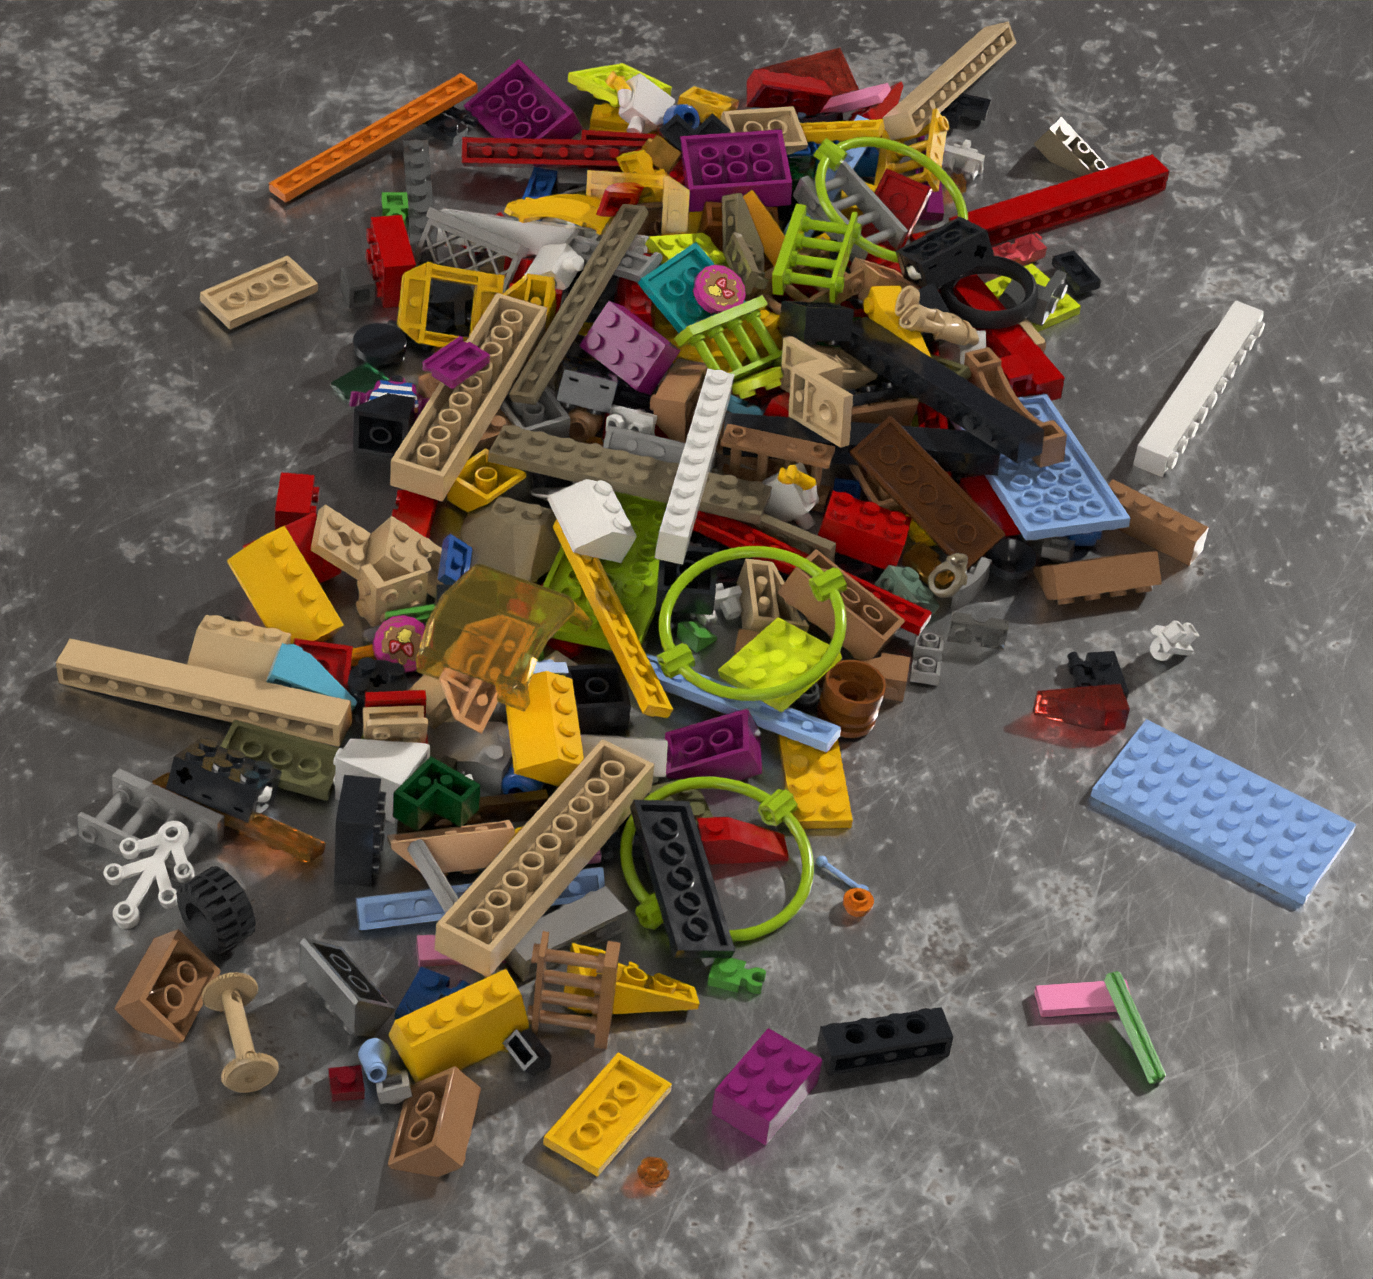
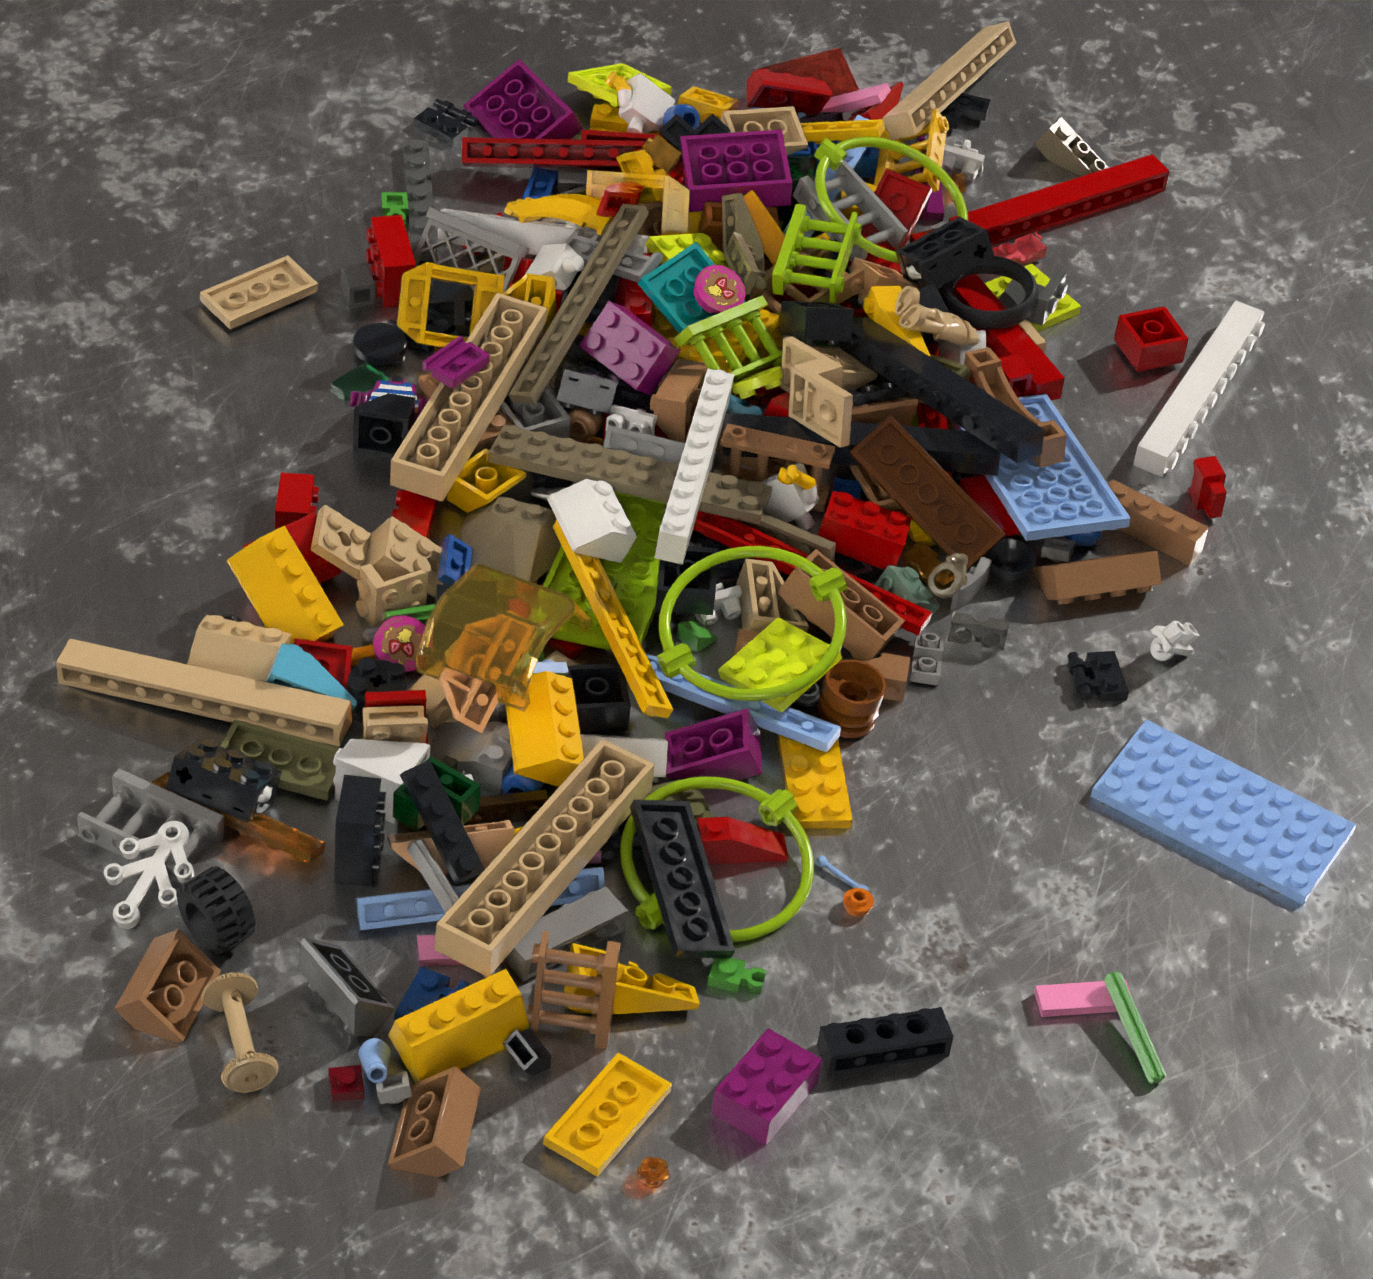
(372, 137): orange plate -> none
(442, 822): none -> black plate
(1078, 274): black plate -> none
(1086, 707): clear red slope -> none
(1150, 338): none -> red brick
(1208, 486): none -> red piece

